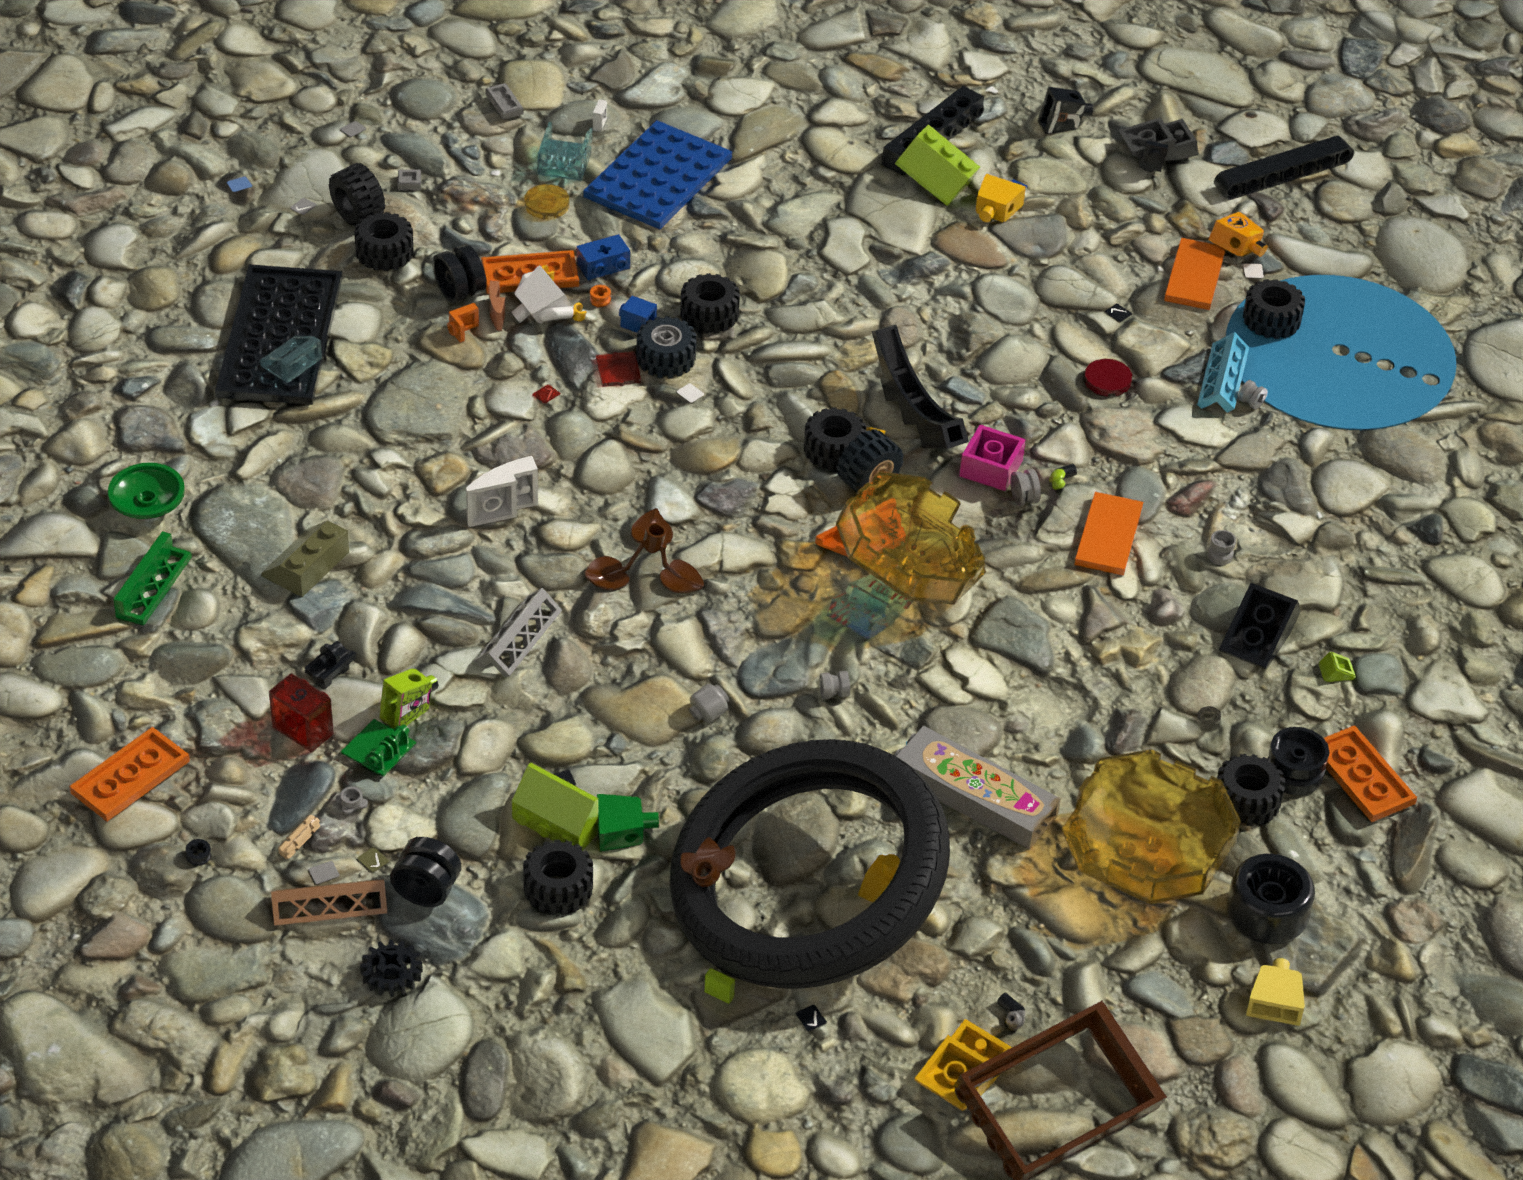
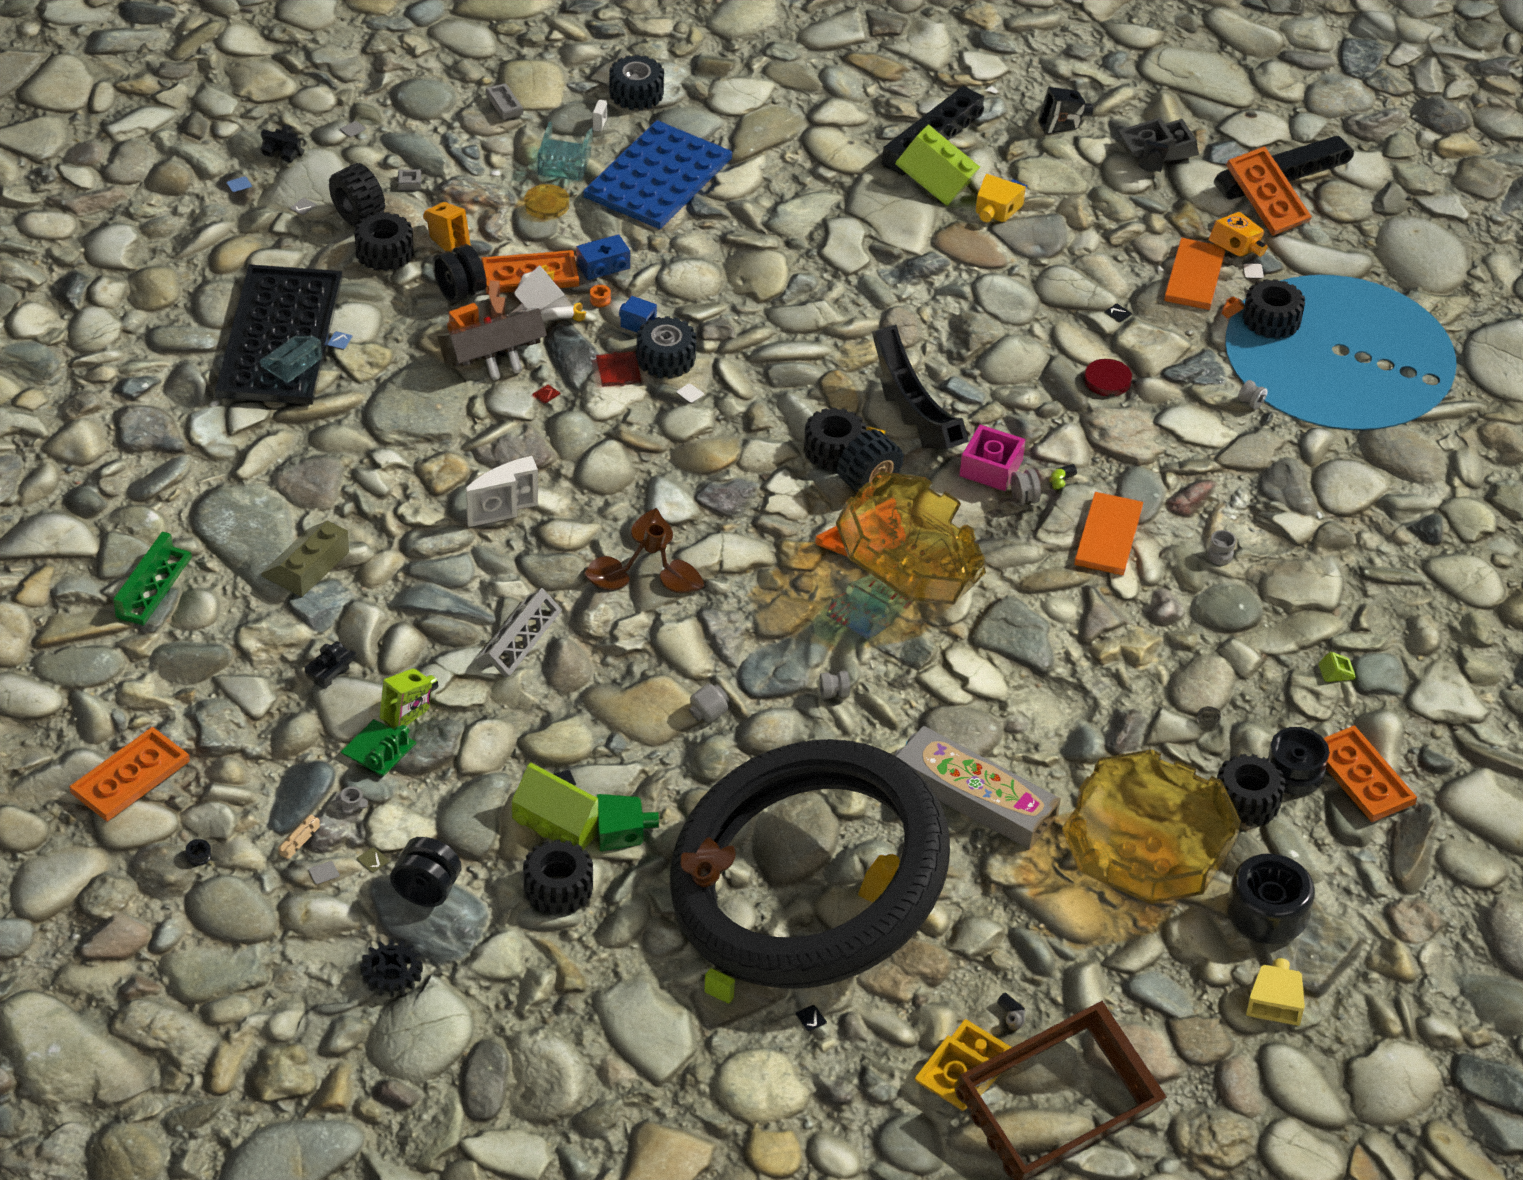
(146, 490): green dish -> none
(281, 140): none -> black hips
(301, 712): clear red brick -> none
(328, 891): medium nougat fence -> none
(339, 340): none -> medium blue sticker
(447, 225): none -> light orange torso
(493, 336): none -> dark brown piece
(636, 82): none -> black wheel
(710, 303): black tyre -> none
(1224, 373): medium azure fence -> none
(1232, 307): none -> orange tile
(1260, 626): black slope -> none
(1268, 190): none -> orange plate

